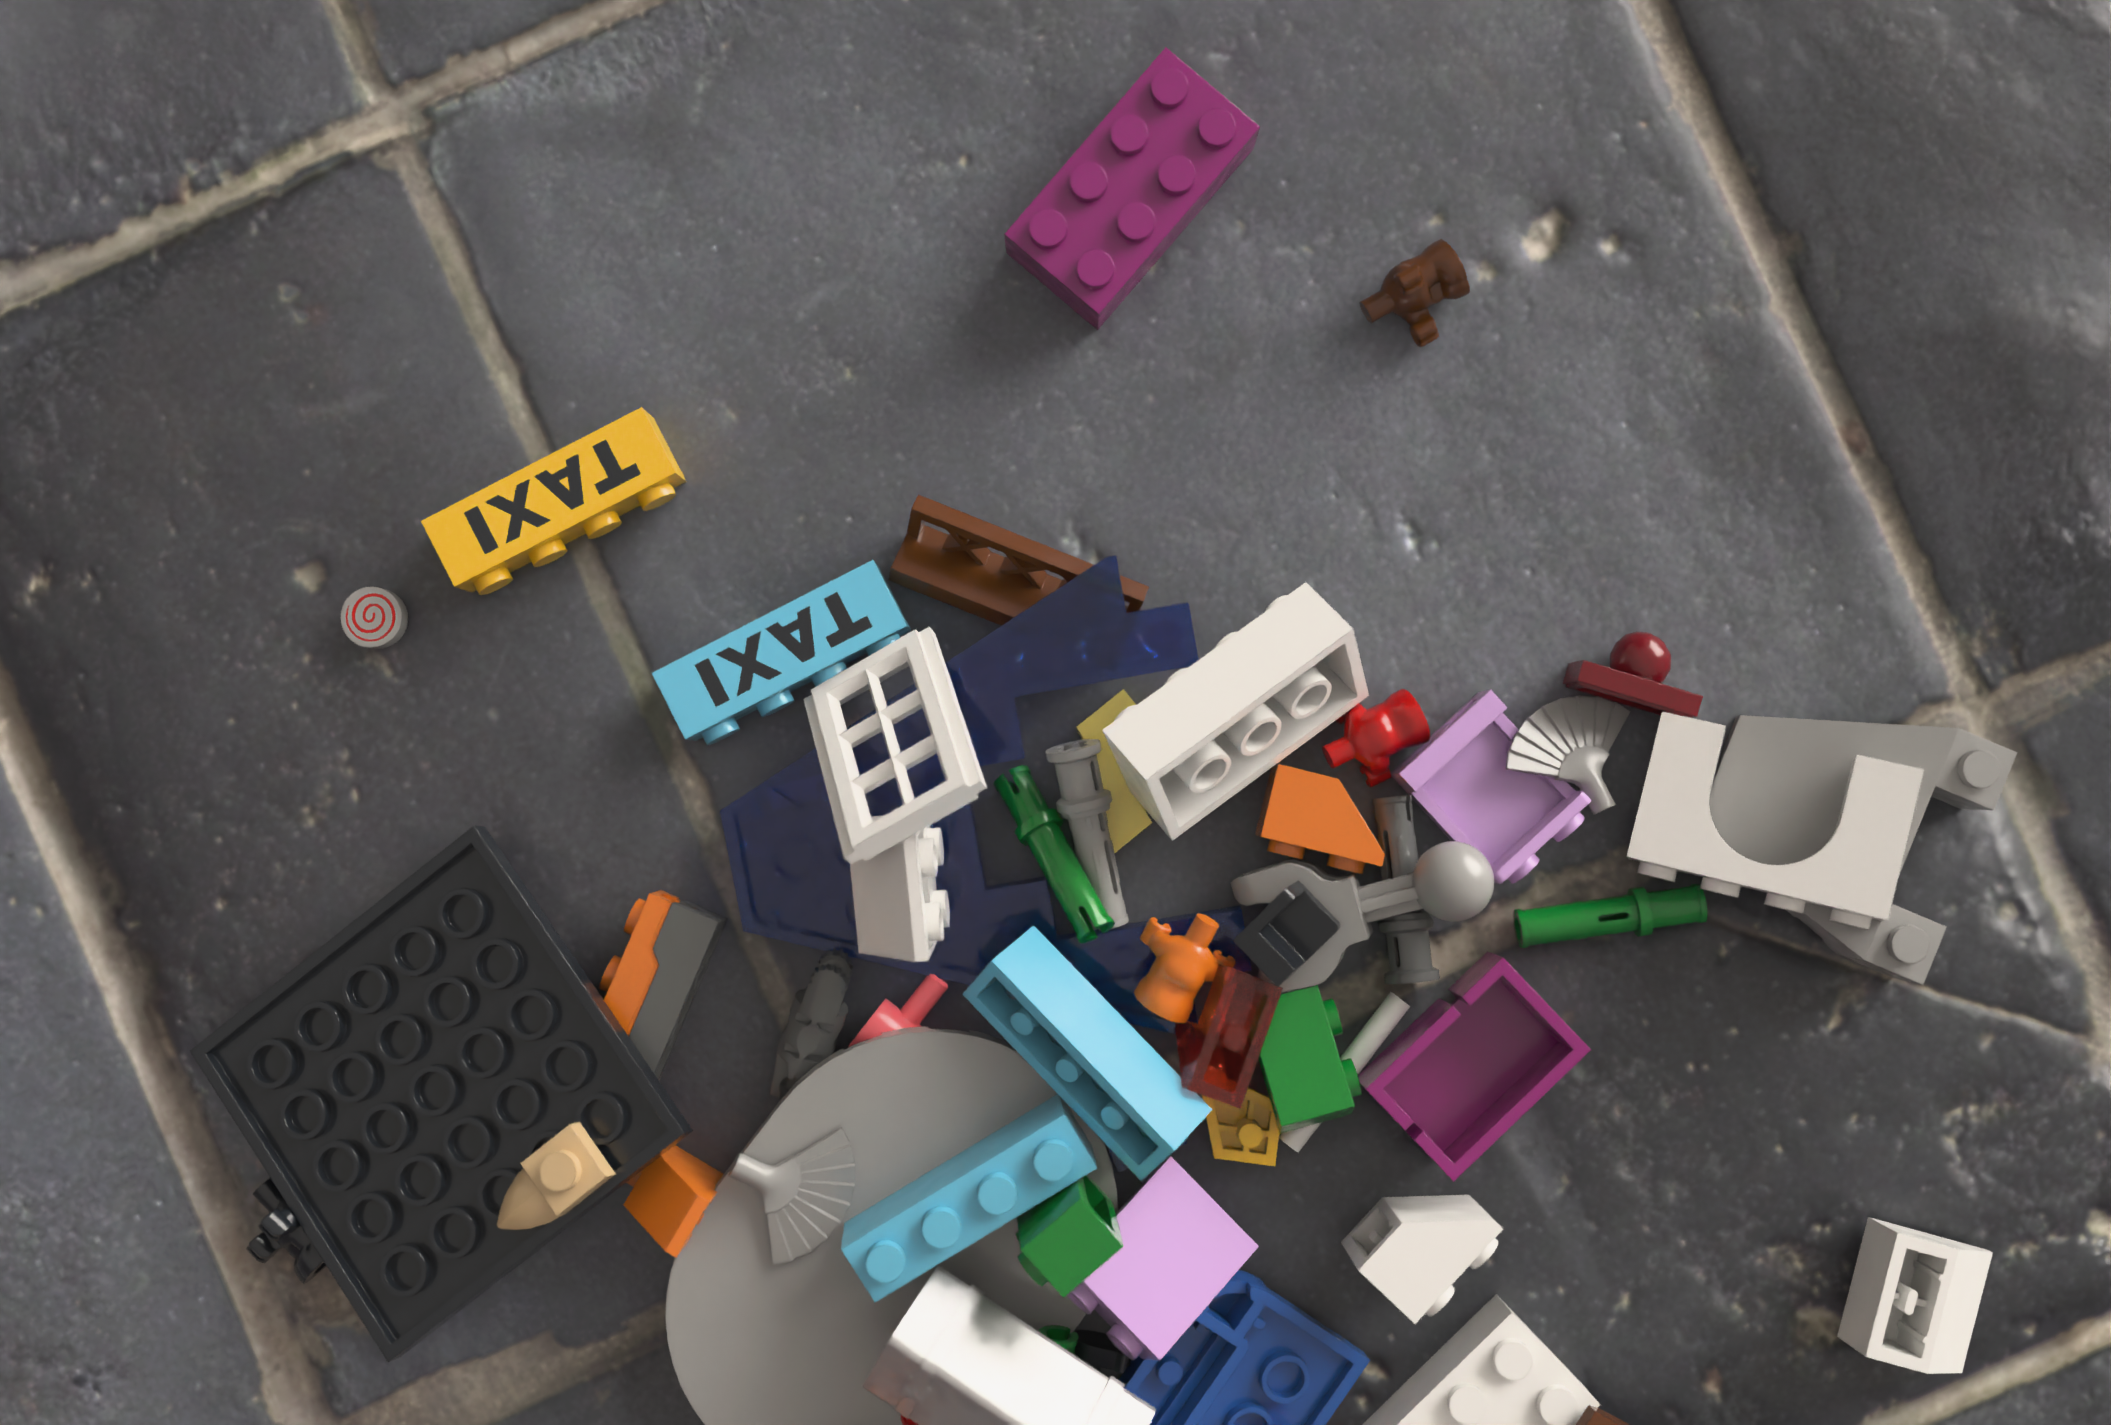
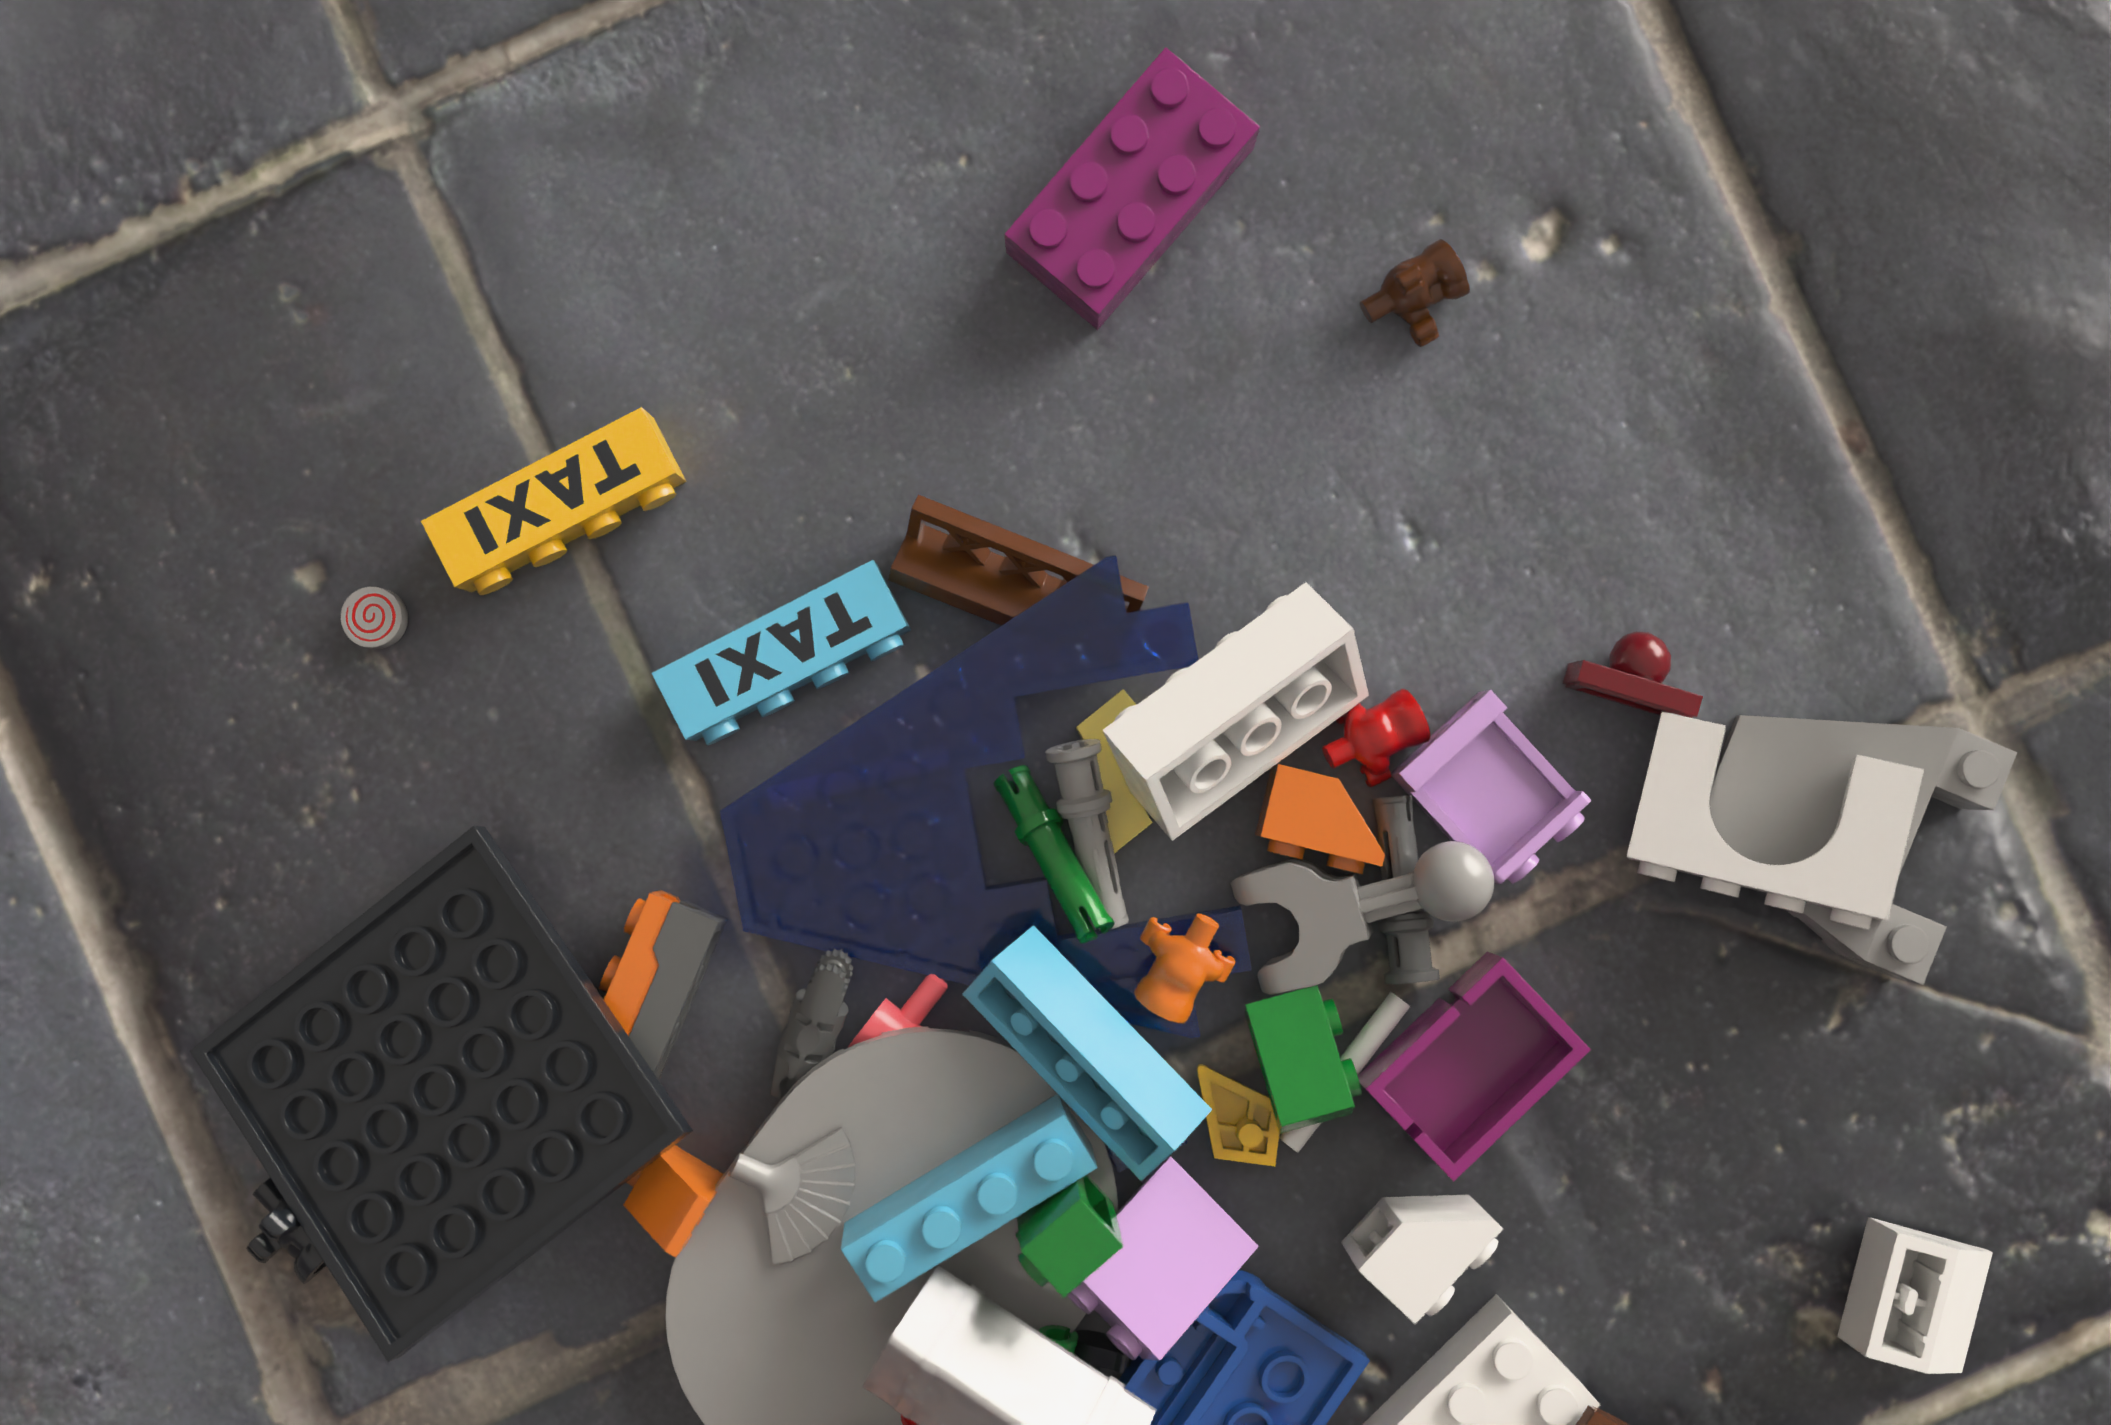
(554, 1180): tan plate -> none
(898, 901): white slope -> none
(948, 740): white piece -> none
(1226, 1043): clear red slope -> none
(1287, 933): black panel -> none
(1570, 744): light grey hand -> none
(1634, 912): green pin -> none

